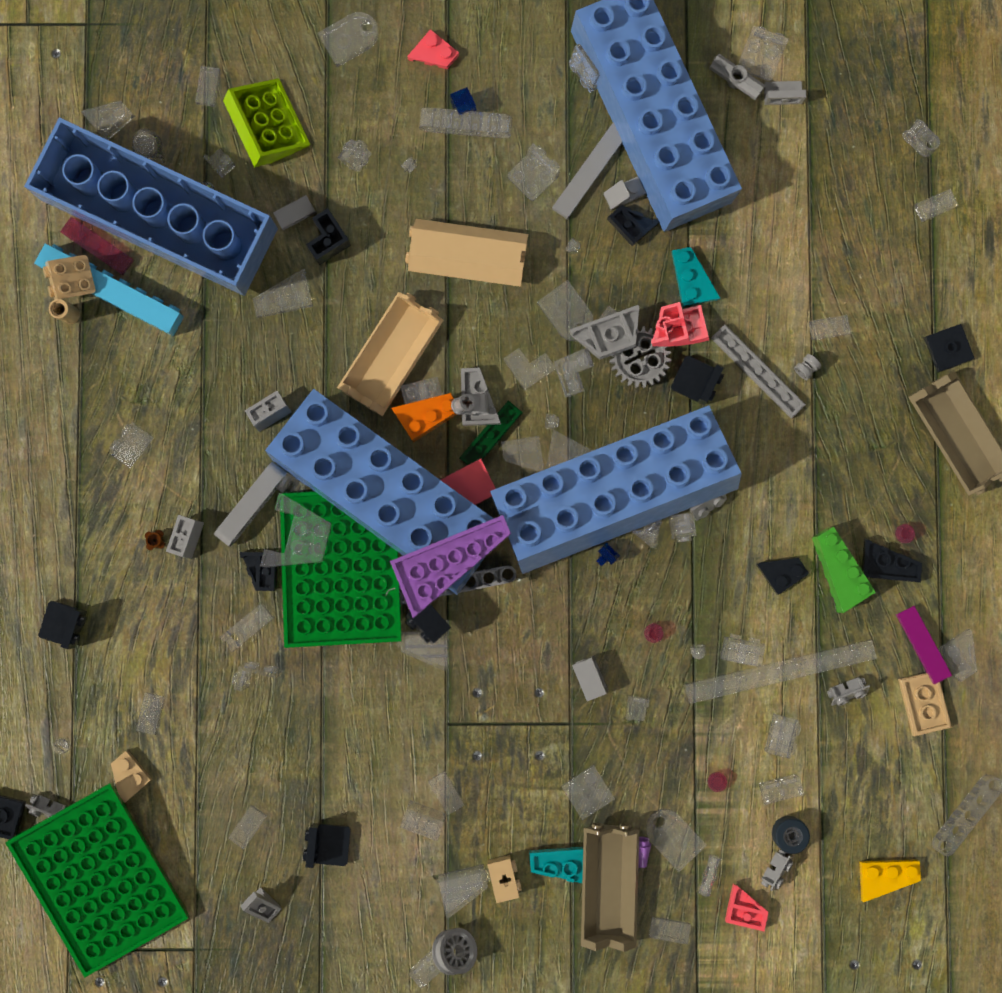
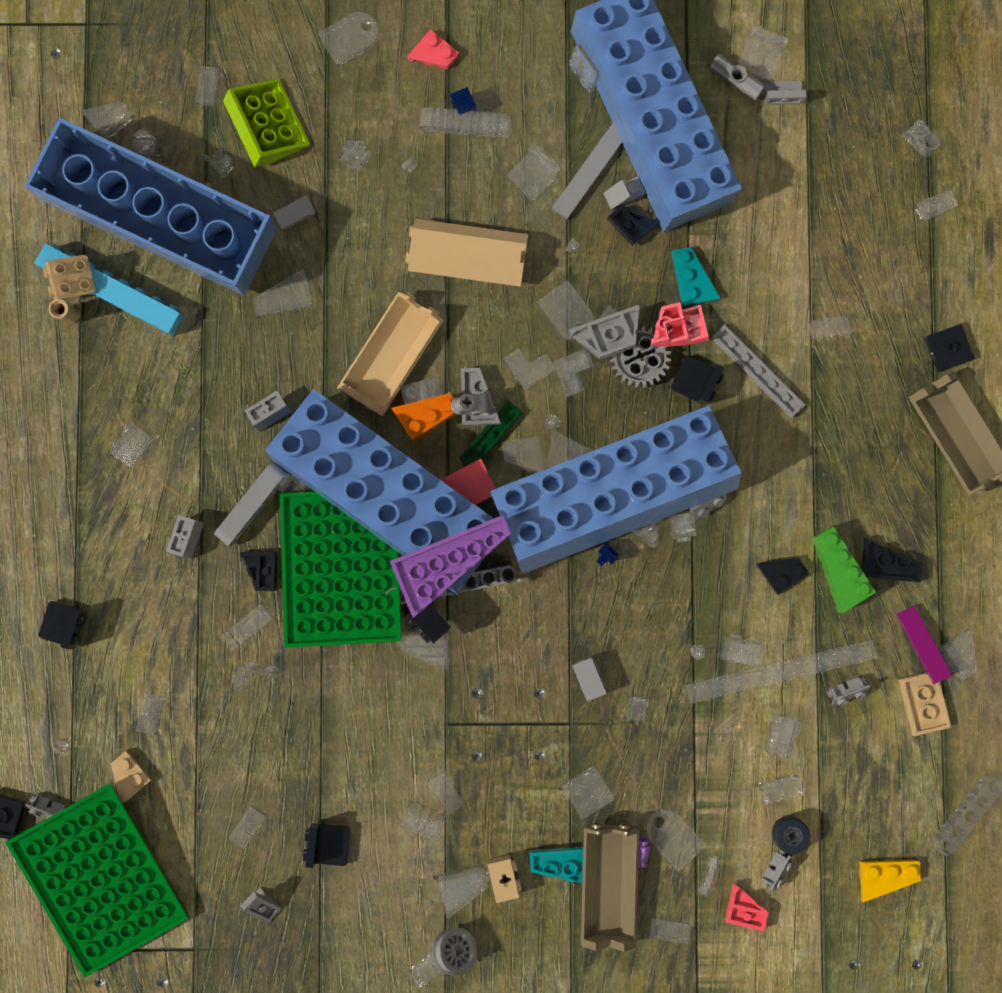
(97, 246): clear pink tile -> none
(149, 540): reddish brown plate -> none
(306, 537): clear wing -> none
(331, 240): black brick -> none
(653, 633): clear pink plate -> none
(717, 782): clear pink plate -> none
(807, 367): light grey wheel -> none
(904, 533): clear pink plate -> none

